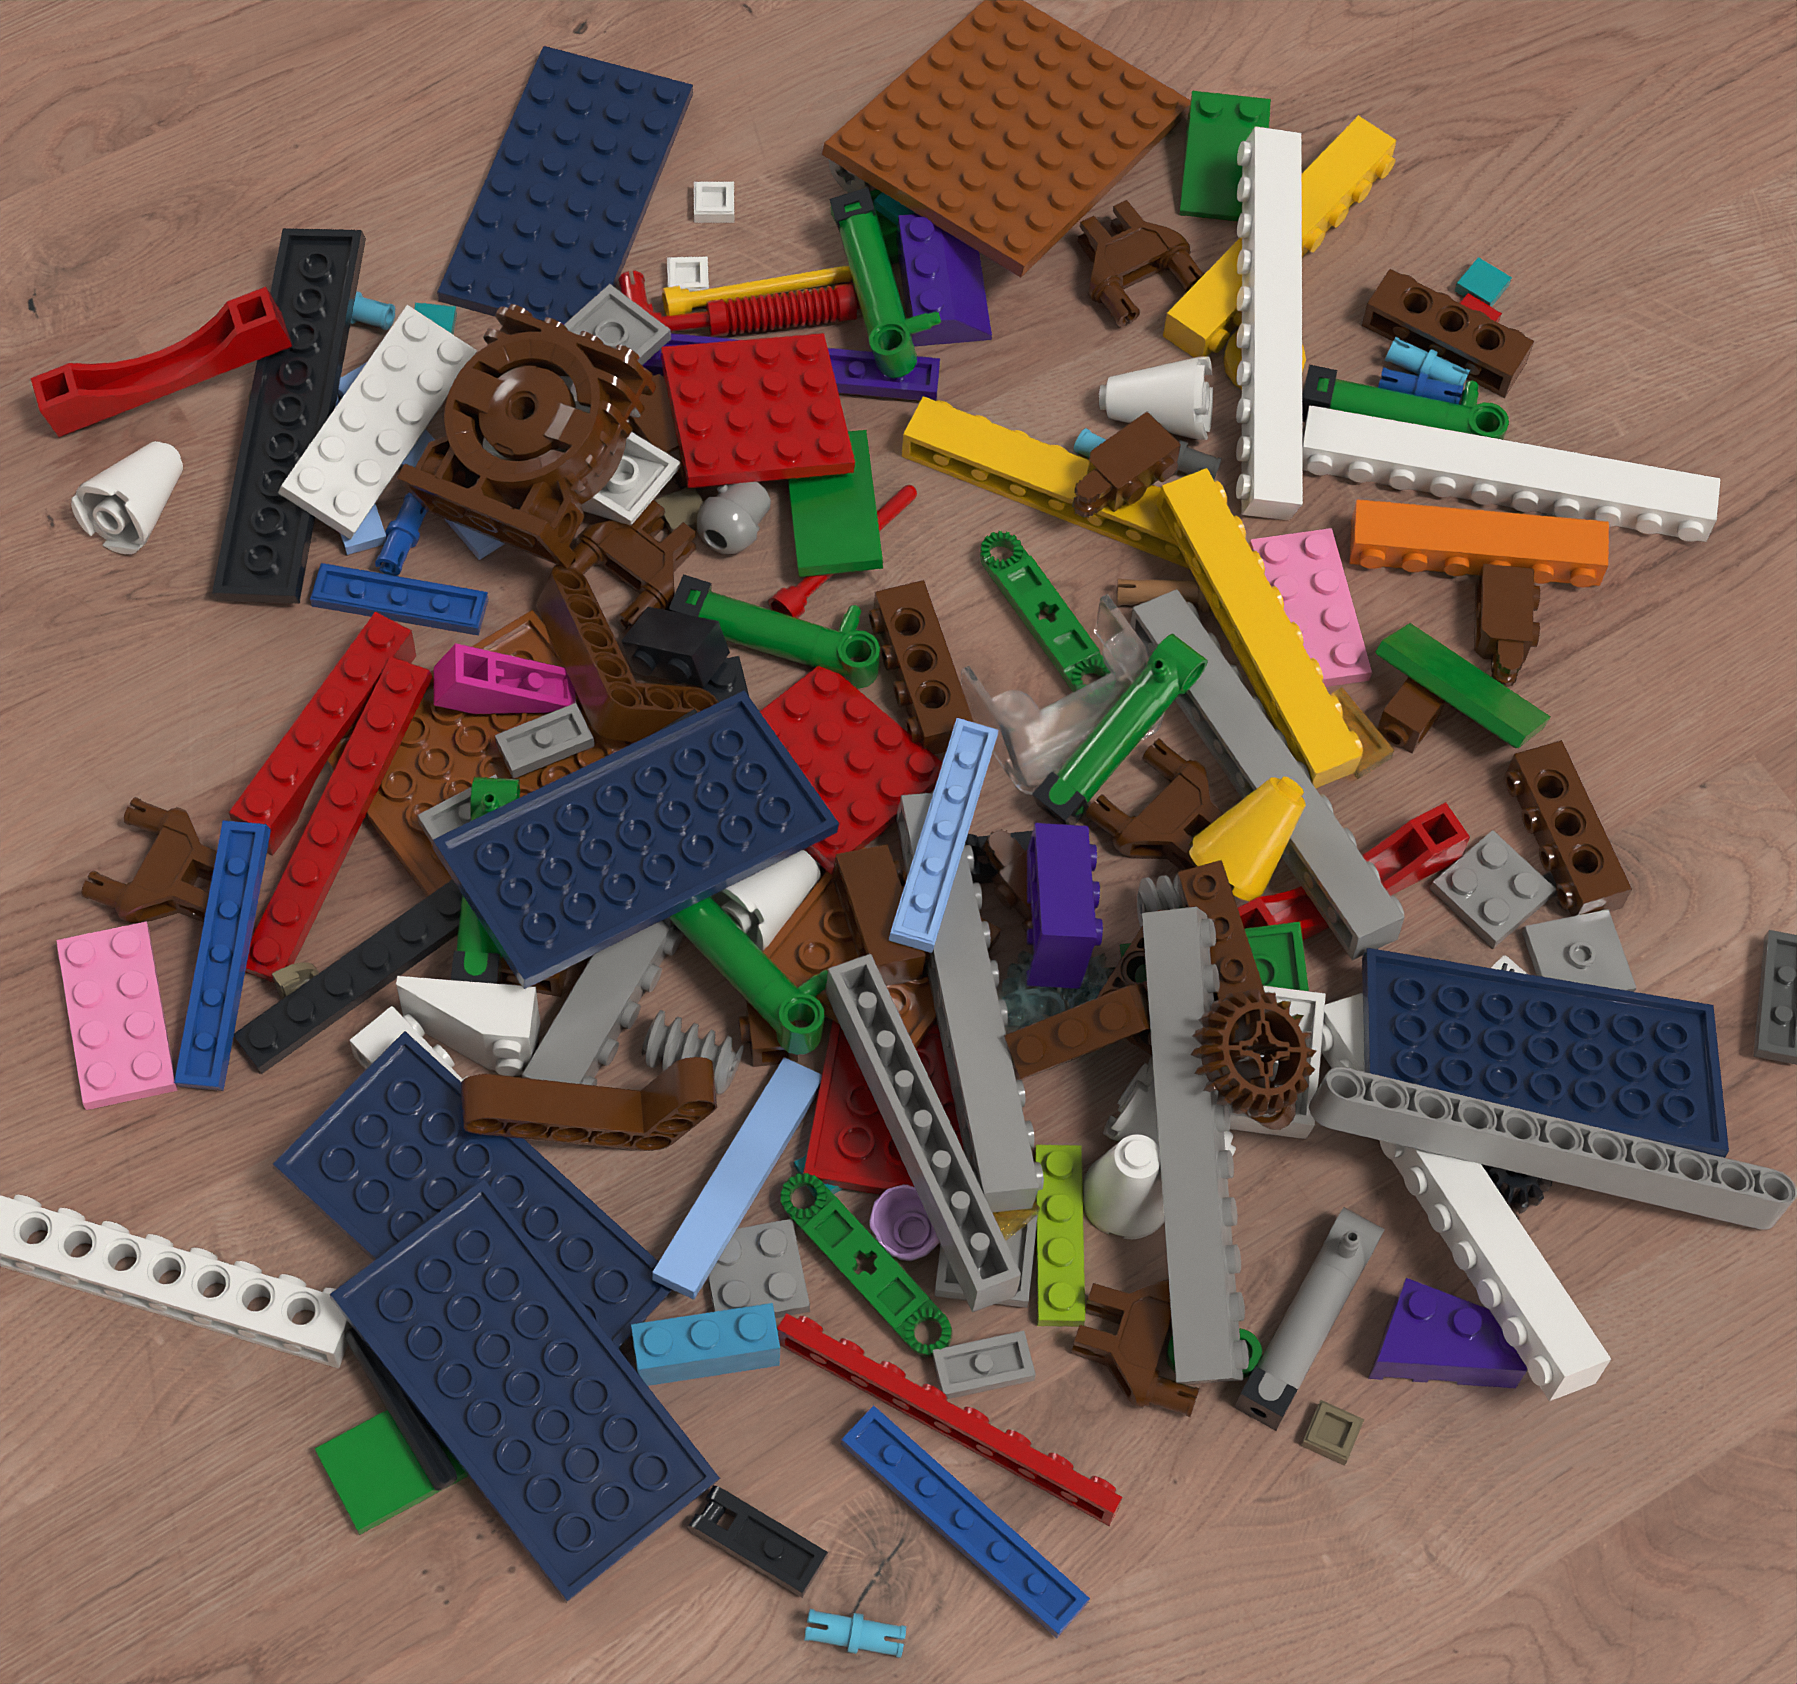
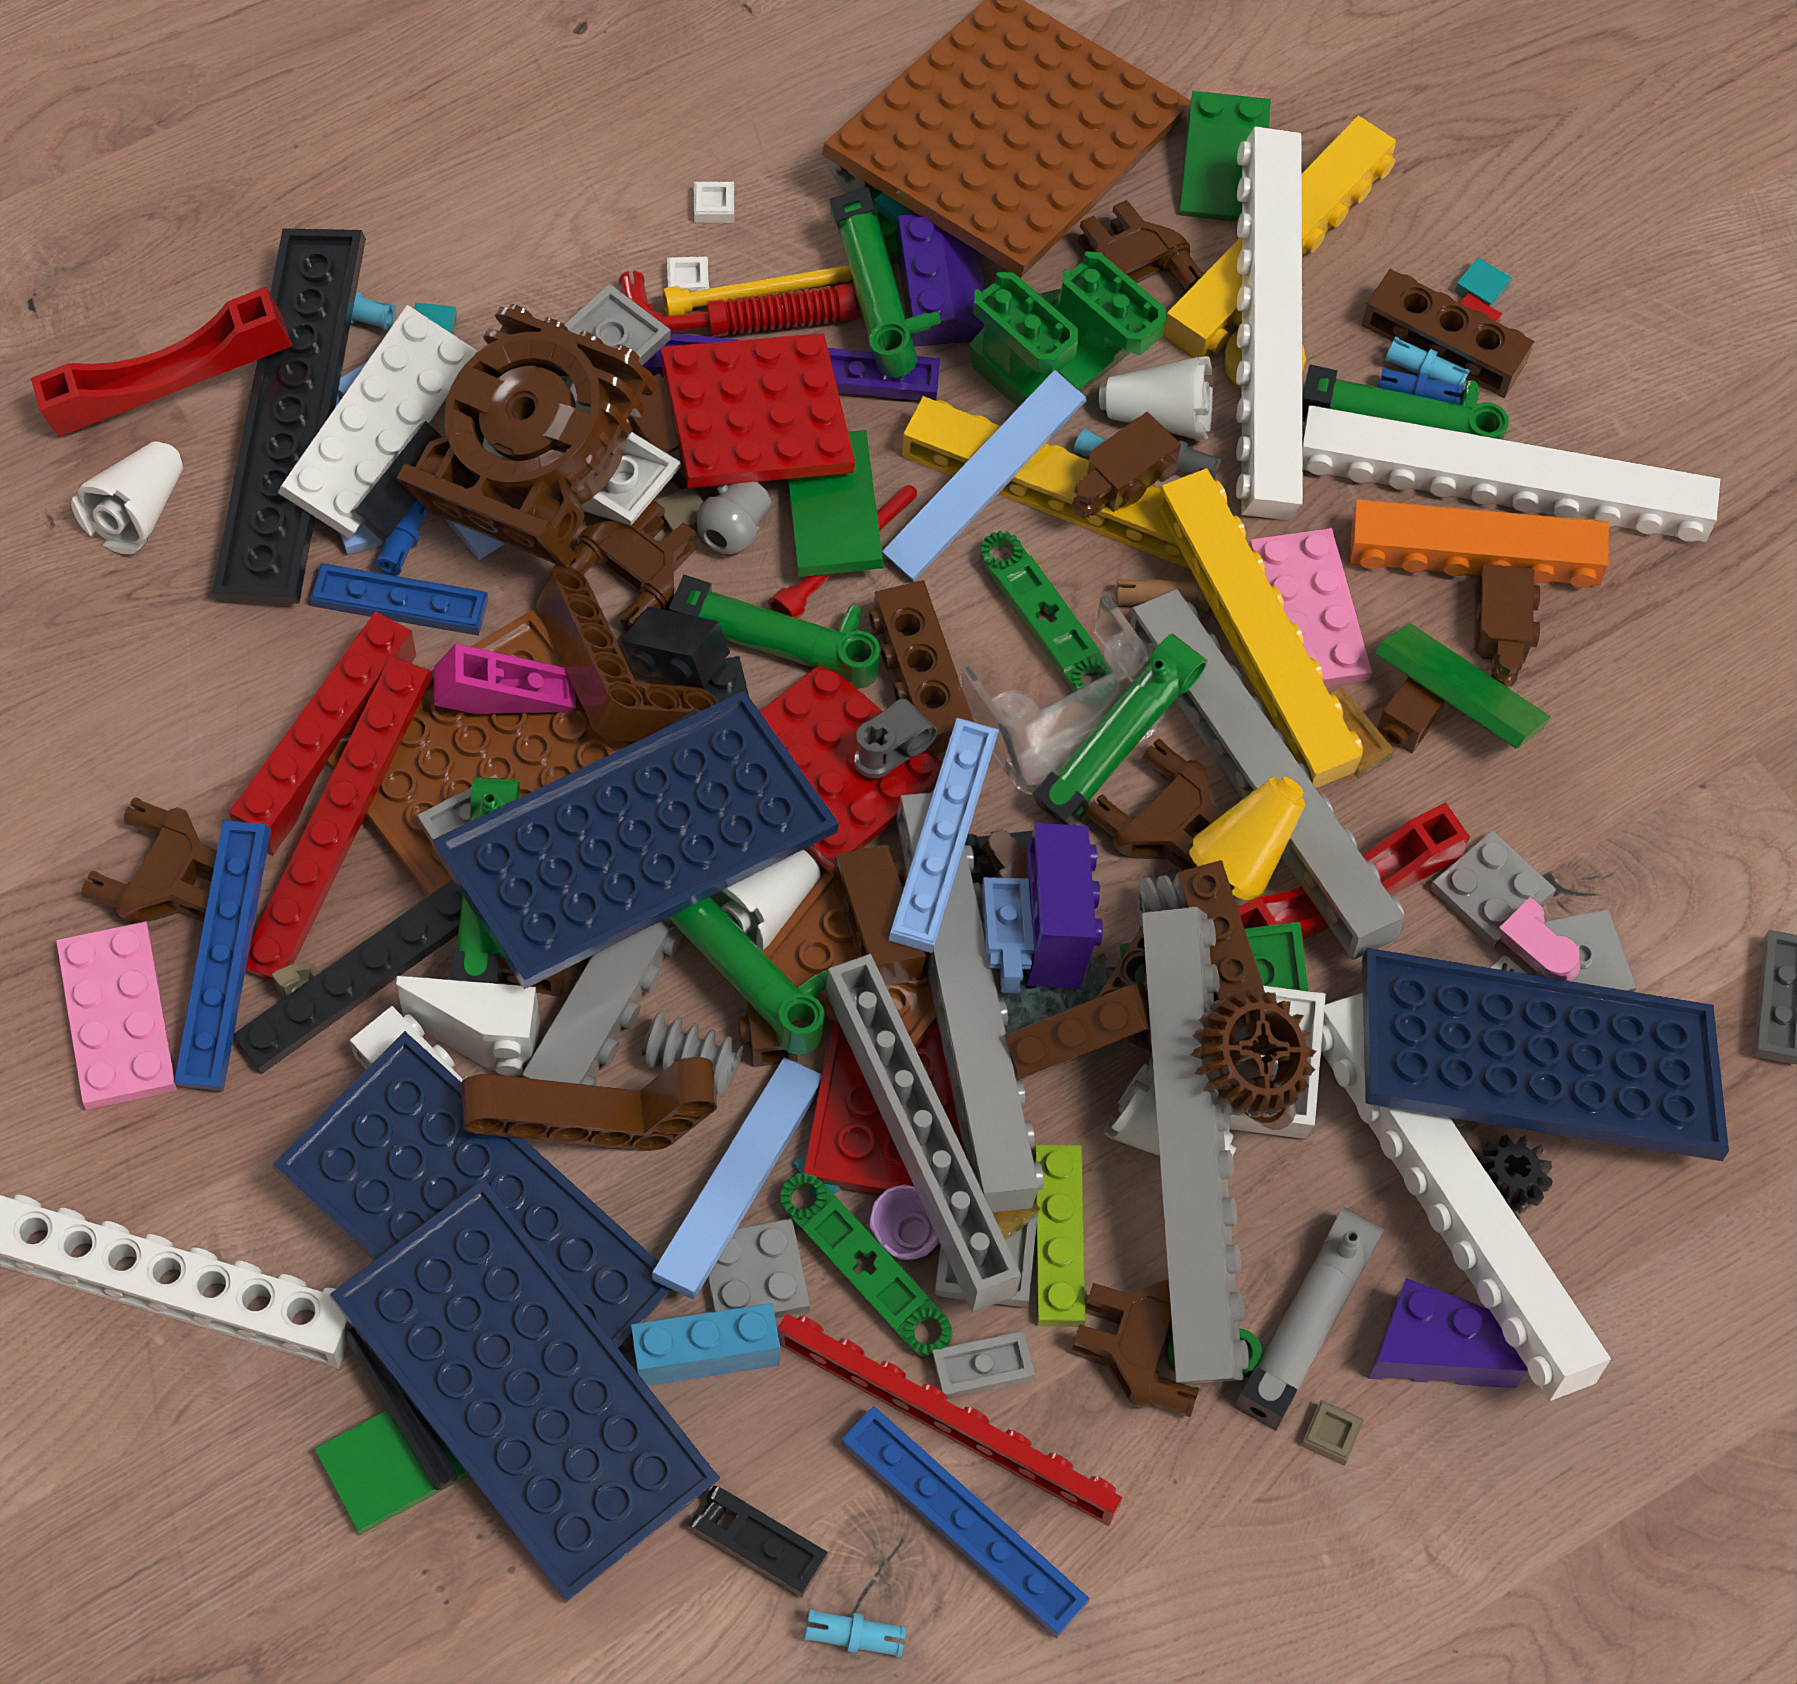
(387, 498): none -> black tile
(544, 740): light grey plate -> none
(566, 187): dark blue plate -> none
(892, 739): none -> dark grey piece
(984, 476): none -> light blue tile
(1008, 929): none -> medium blue hinge
(1072, 329): none -> green piece
(1126, 1189): white cone -> none
(1538, 946): none -> bright pink leg
(1551, 1148): light grey beam -> none
(1552, 771): reddish brown brick -> none

